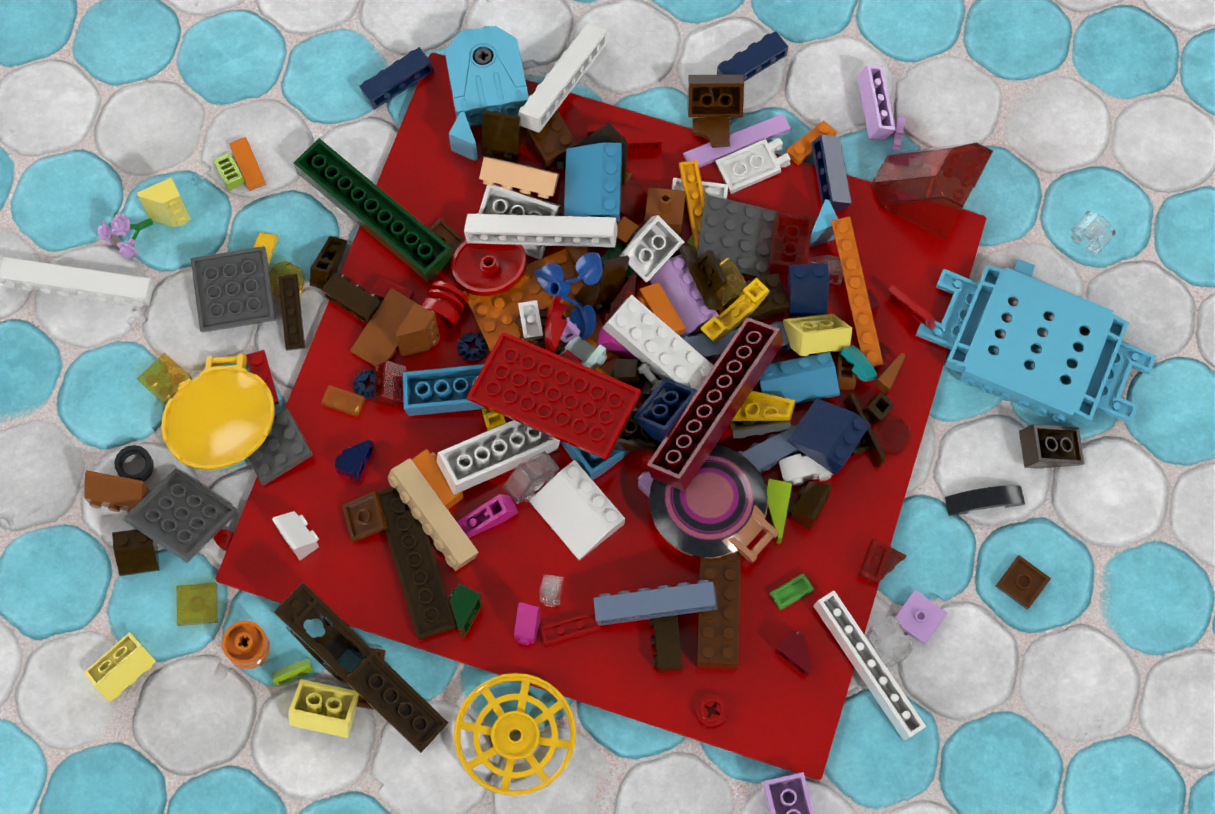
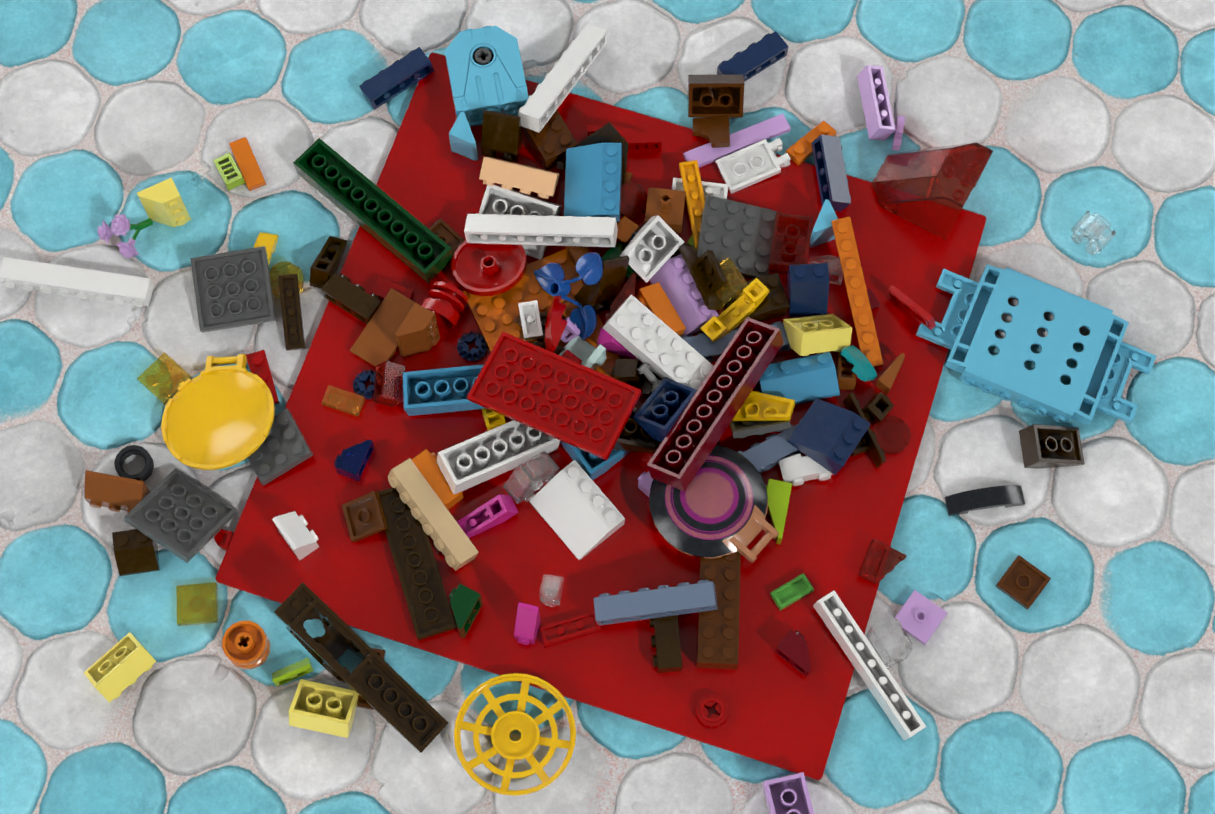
(810, 503): dark brown slope -> none
(1024, 267): medium azure tile -> none

